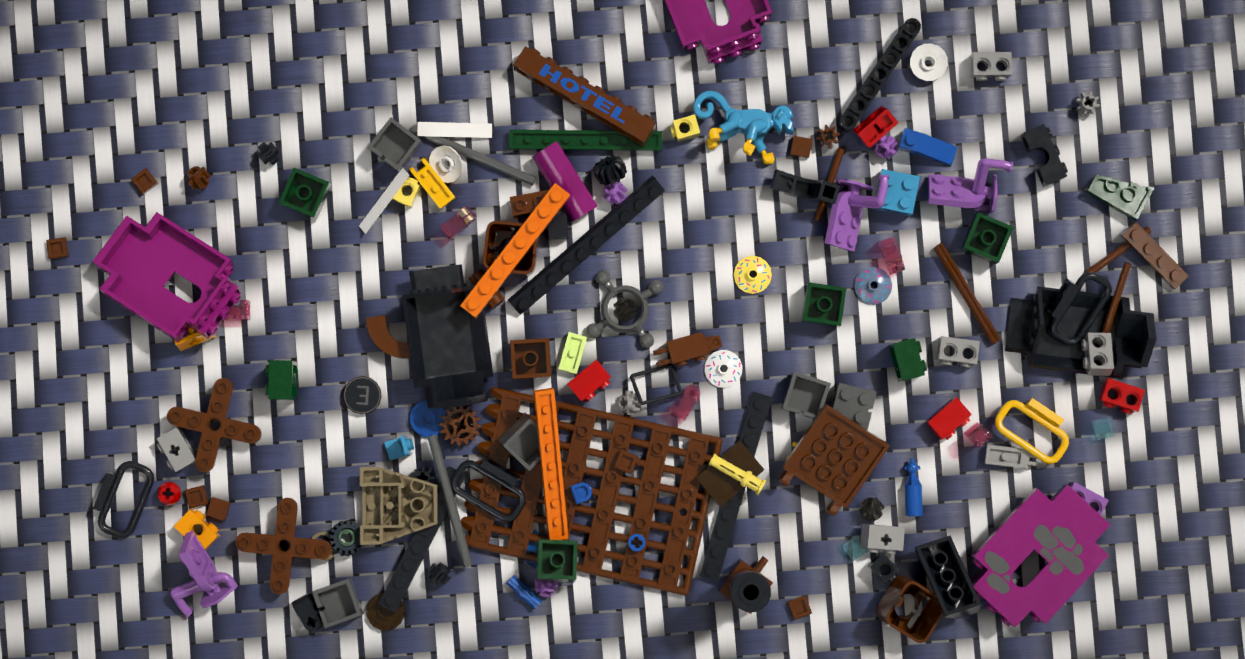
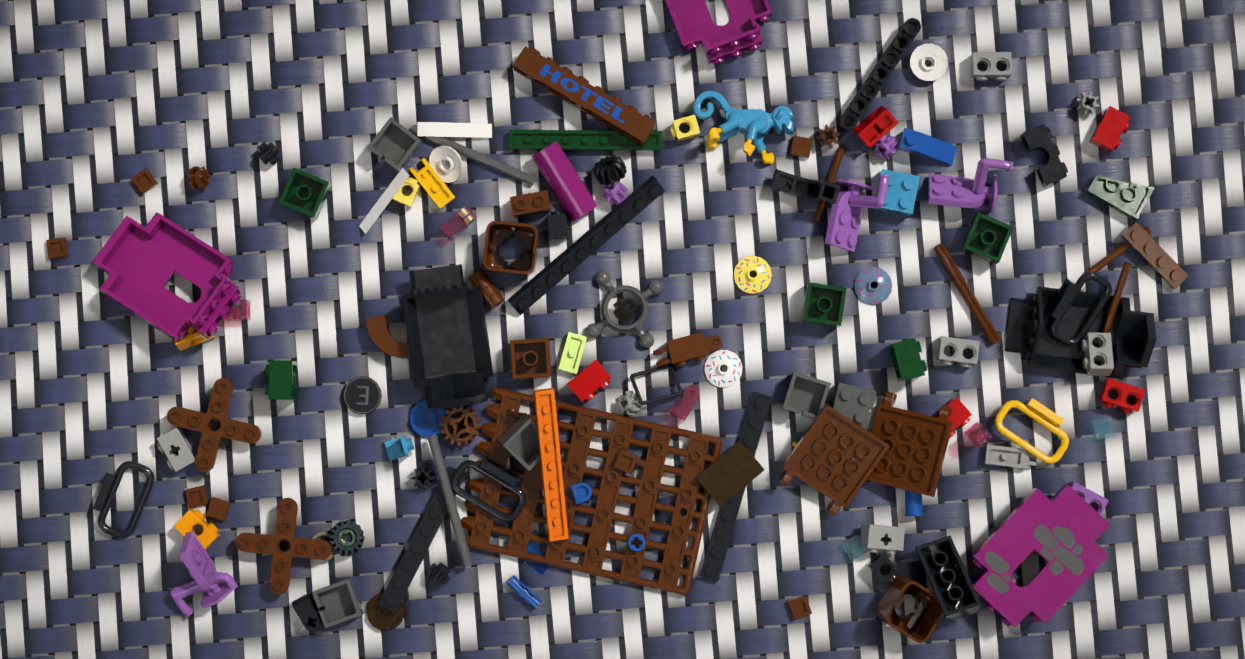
(164, 498): red piece -> none
(394, 505): dark tan wedge -> none
(515, 250): orange plate -> none
(546, 588): medium lavender gear -> none
(556, 561): dark green brick -> none
(745, 478): light yellow pin -> none
(748, 586): piece -> none
(871, 509): clear smoke gear -> none
(891, 255): clear pink leg -> none
(915, 447): none -> reddish brown plate
(1110, 129): none -> red brick

